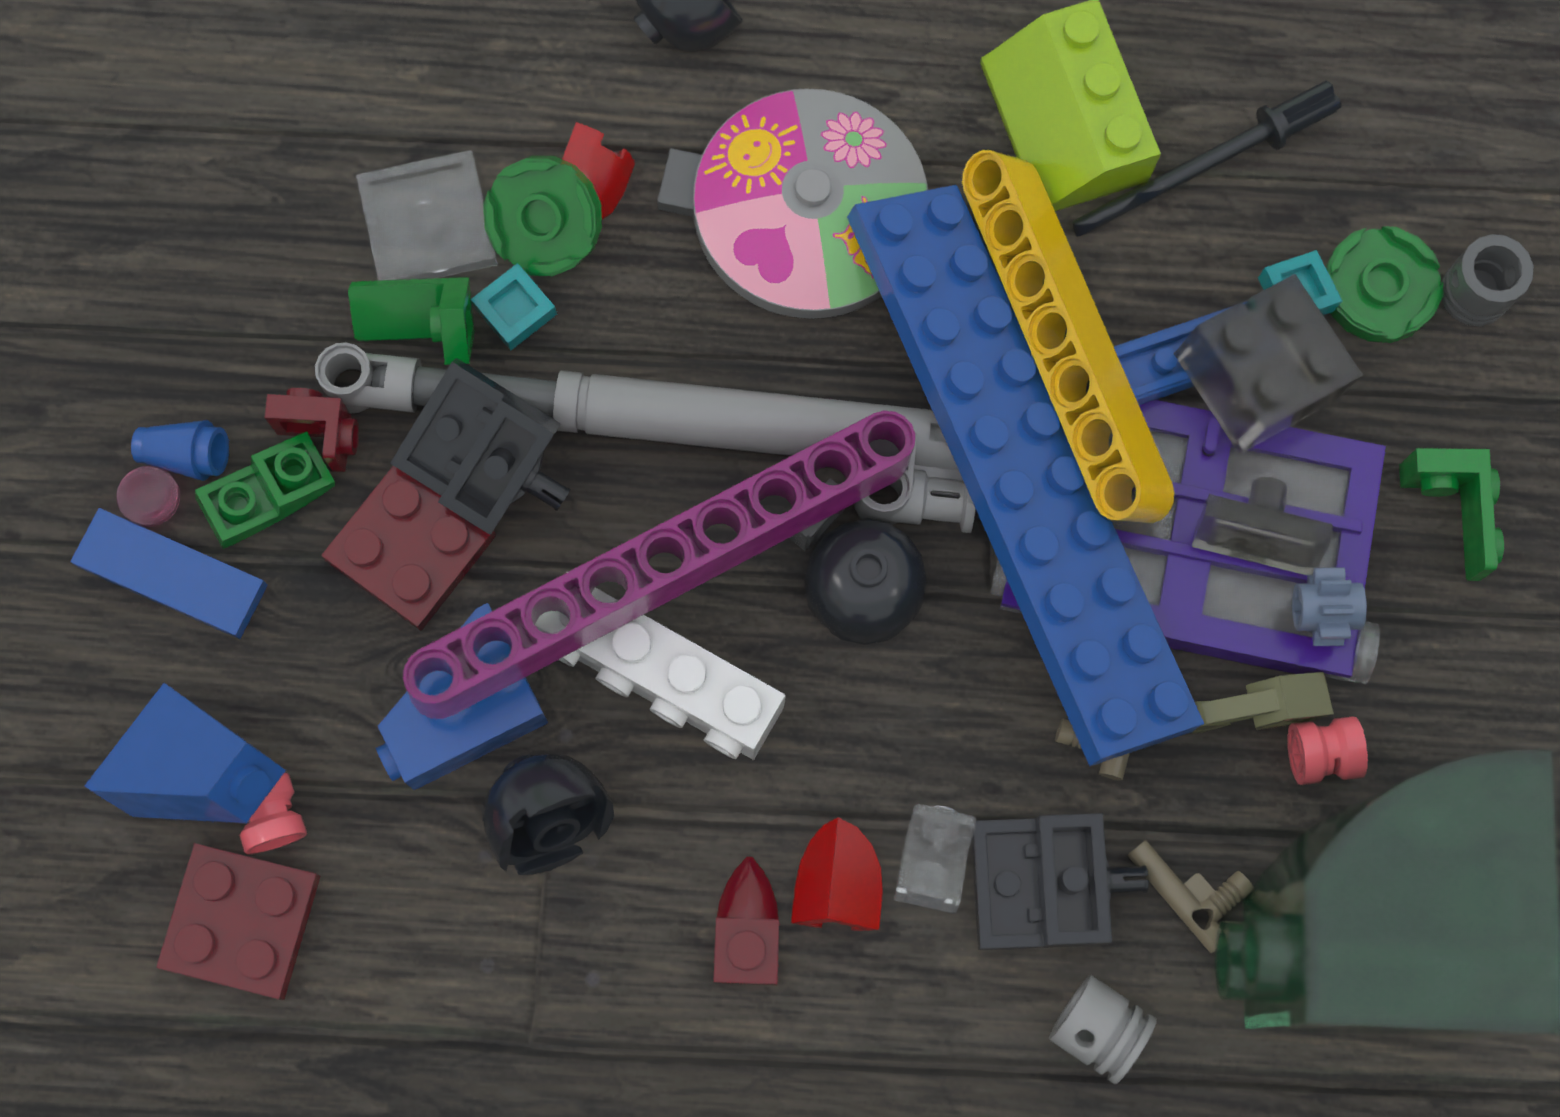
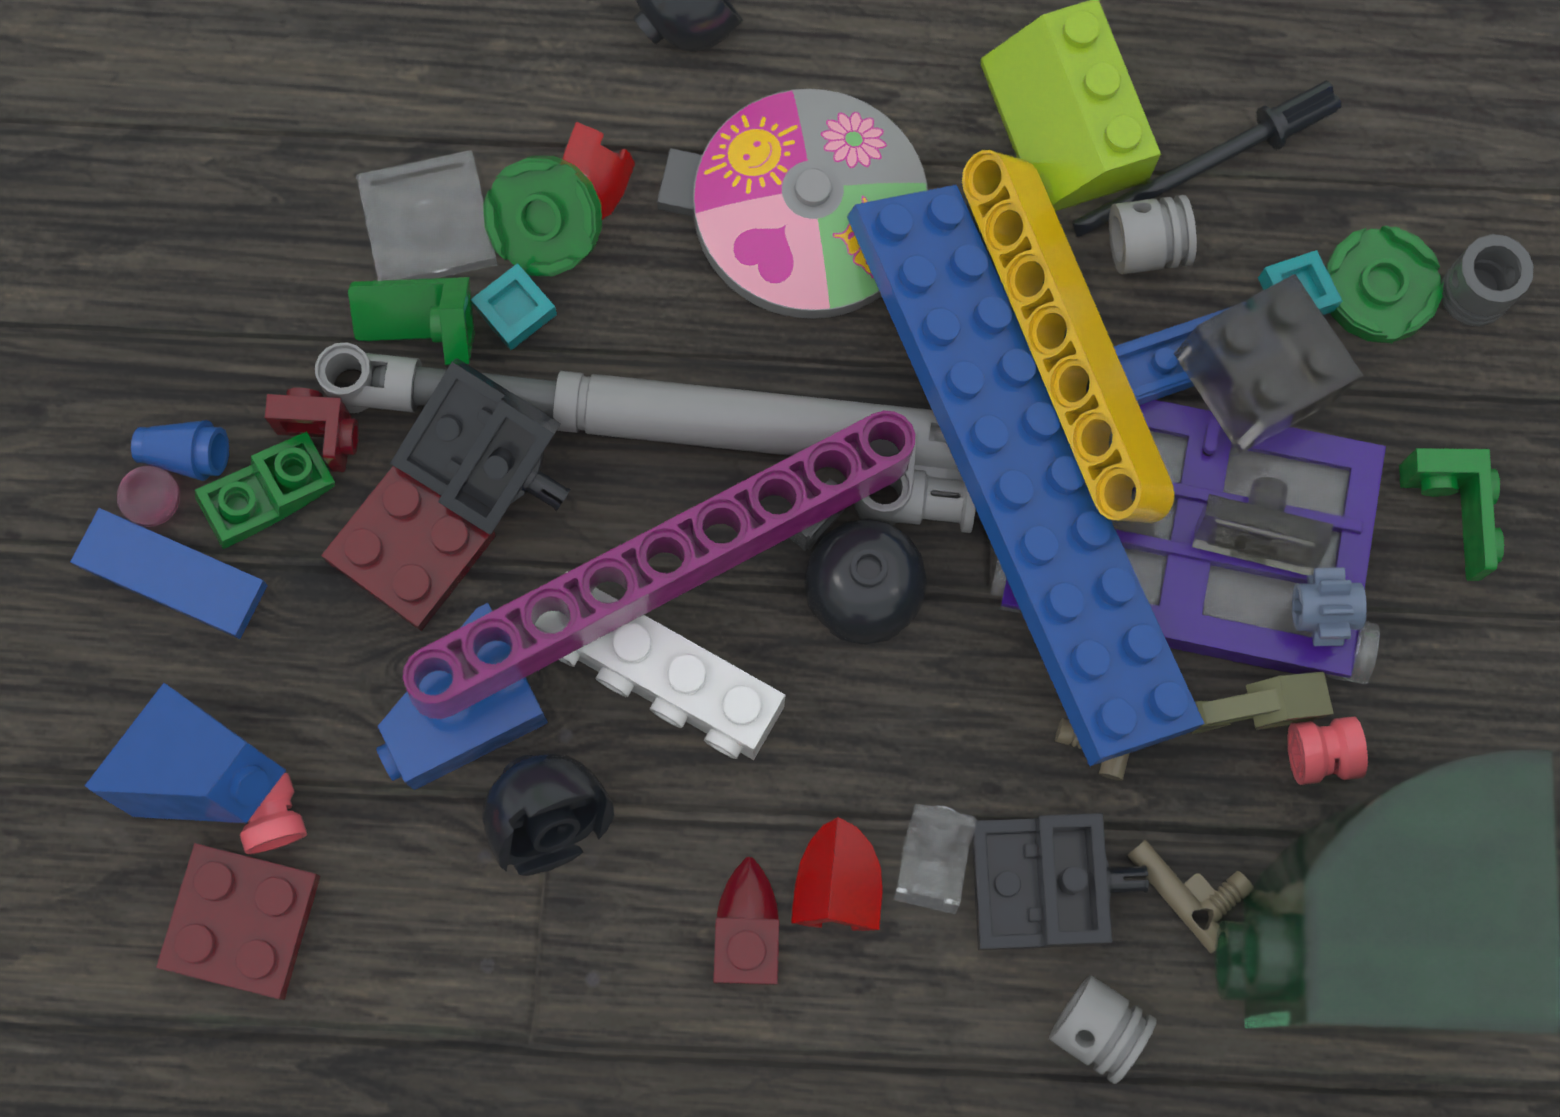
(1152, 234): none -> light grey piece

